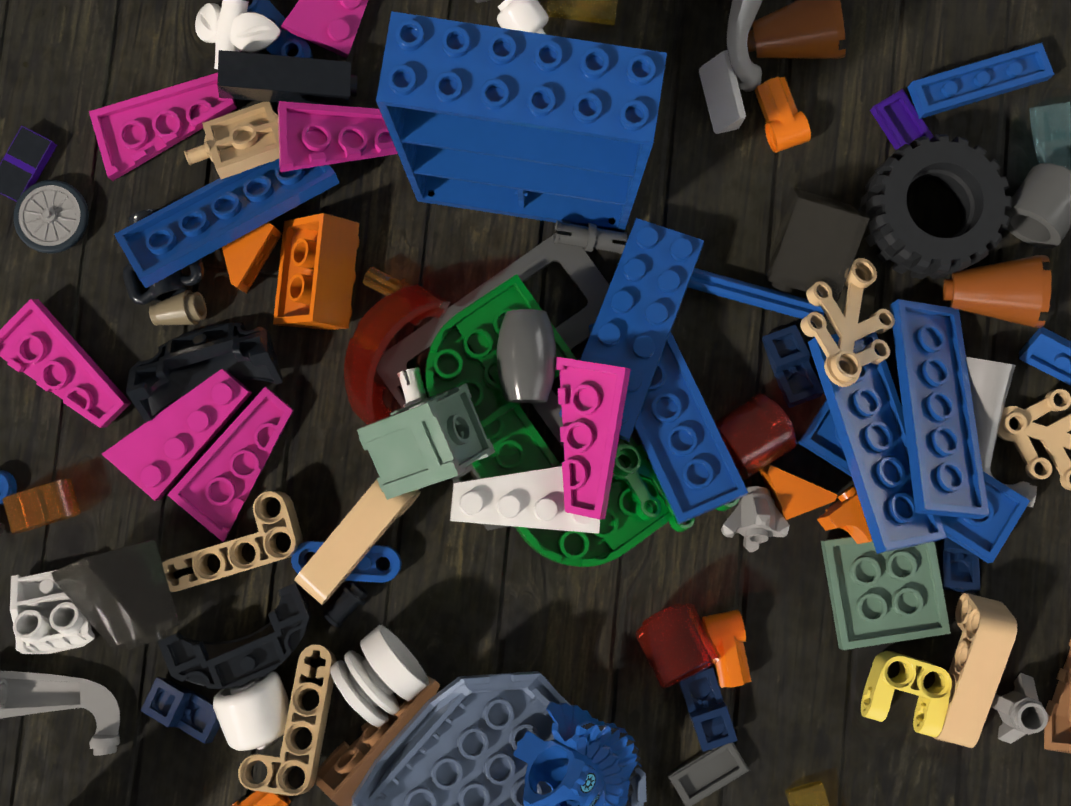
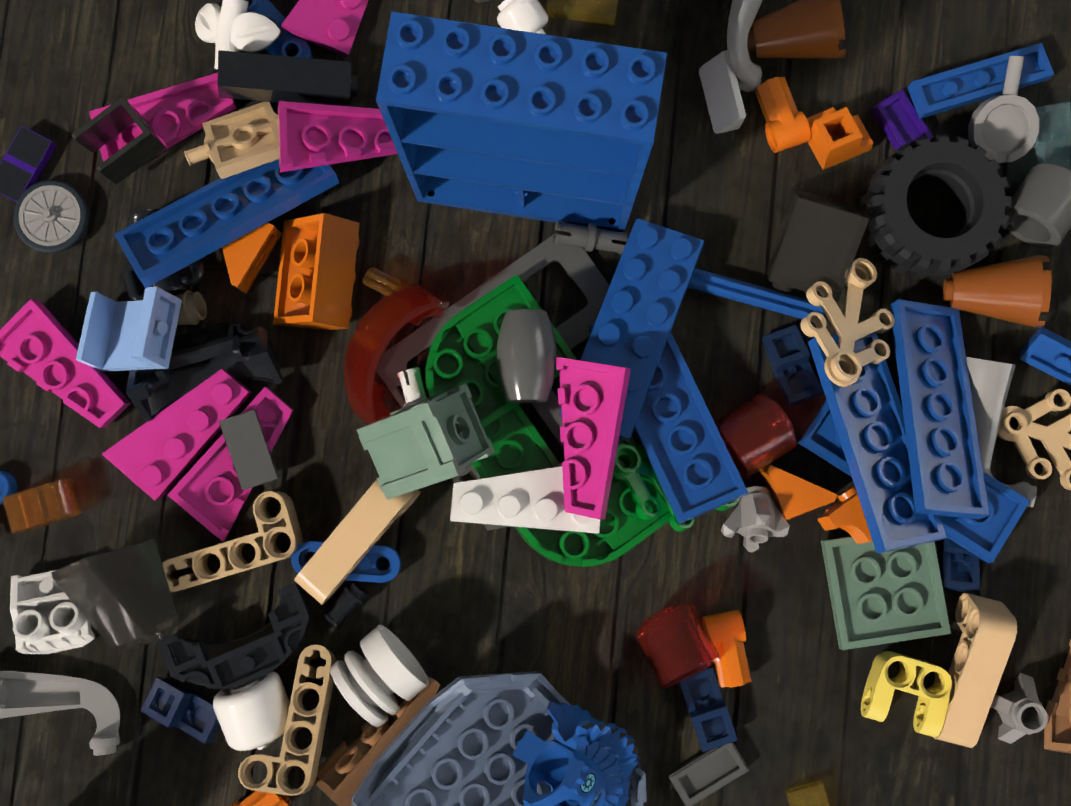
(110, 124): none -> pearl dark grey piece
(129, 332): none -> light blue panel
(249, 449): none -> dark grey tile
(837, 137): none -> orange brick
(1005, 122): none -> light grey piece

